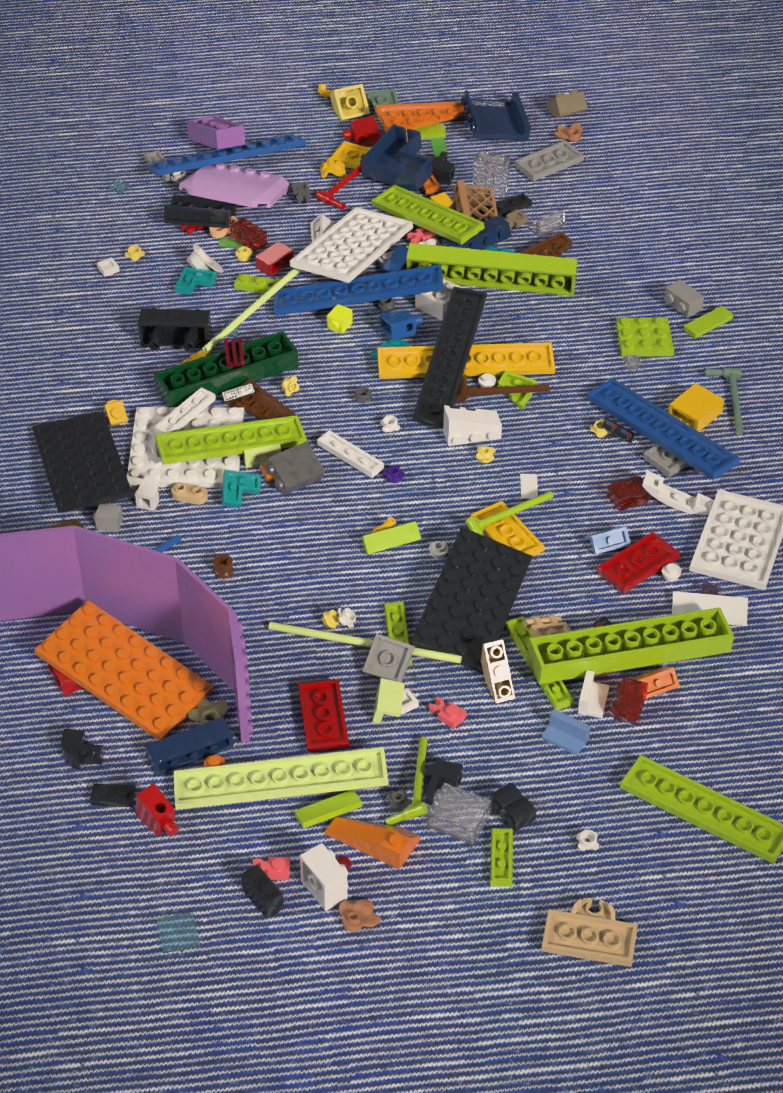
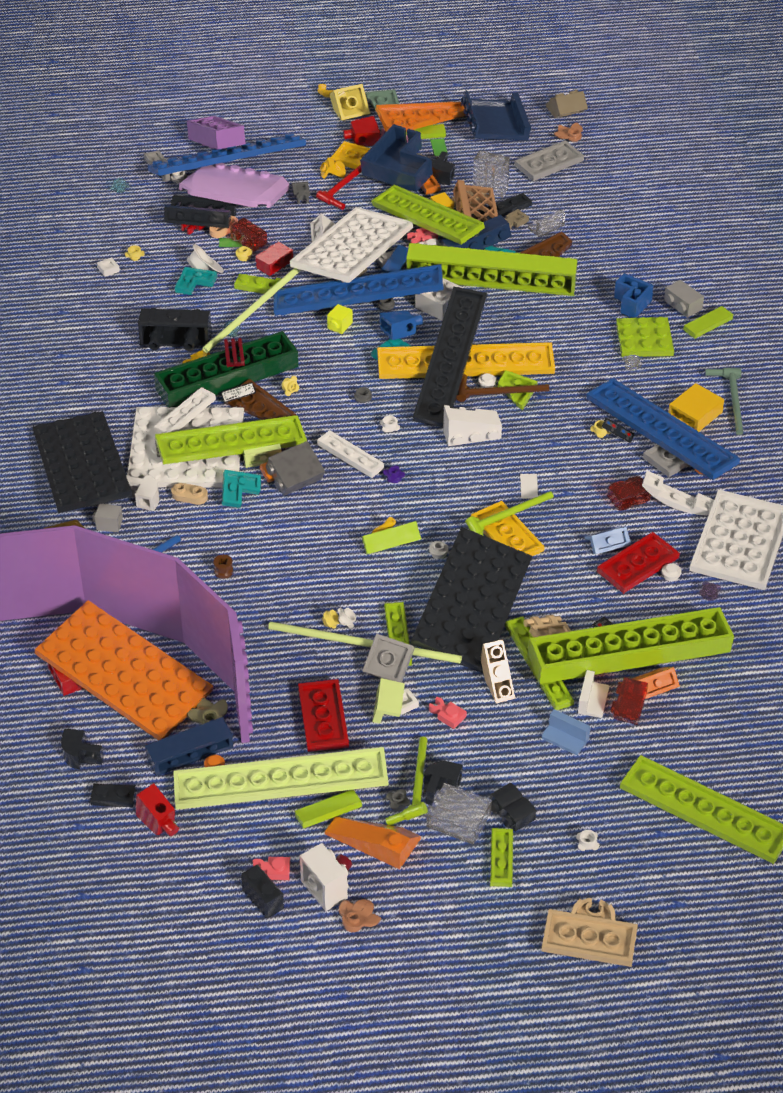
(115, 412): yellow bracket -> none
(178, 932): clear light blue piece -> none
(485, 454): light yellow plate -> none
(633, 294): none -> blue brick
(733, 608): white sticker -> none

